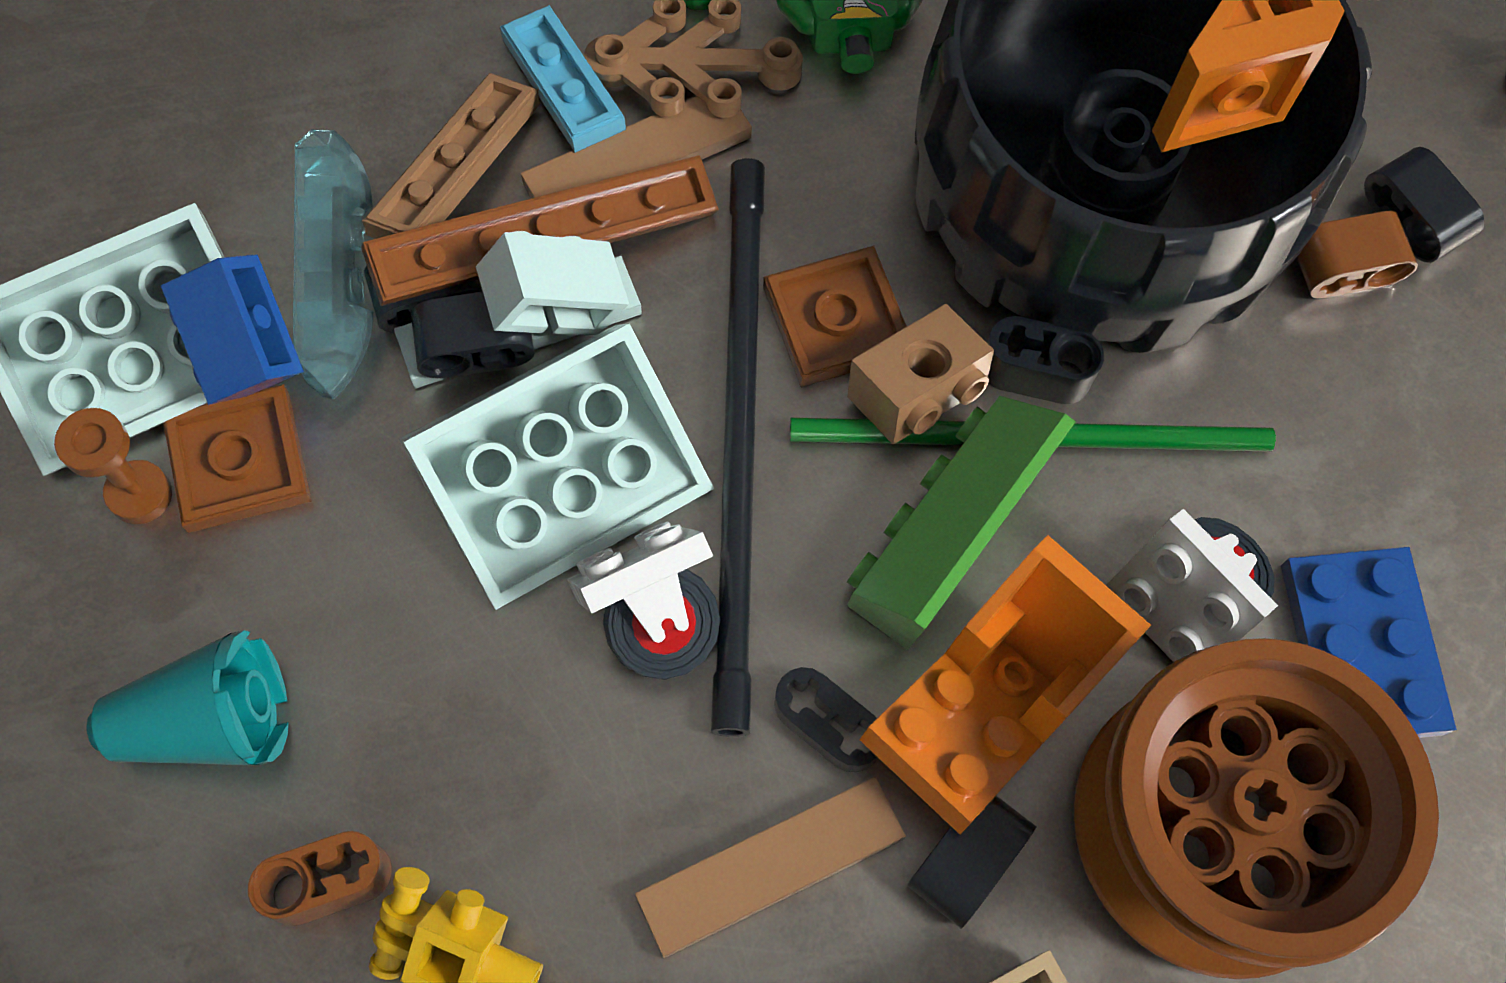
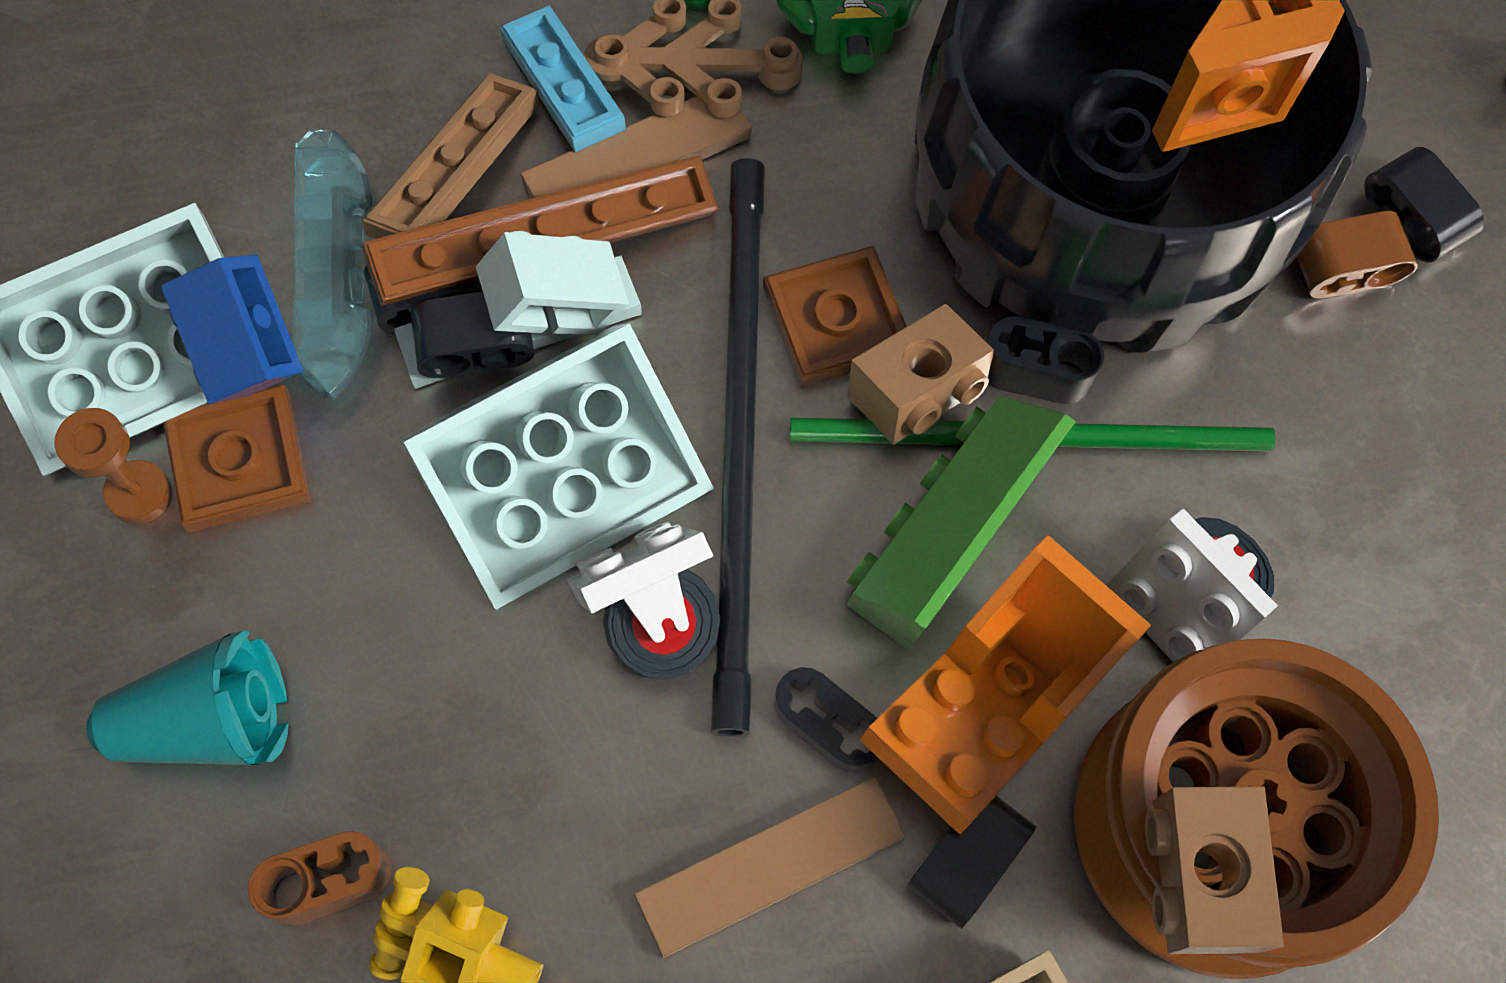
(1234, 831): none -> medium nougat brick
(1374, 618): blue plate -> none

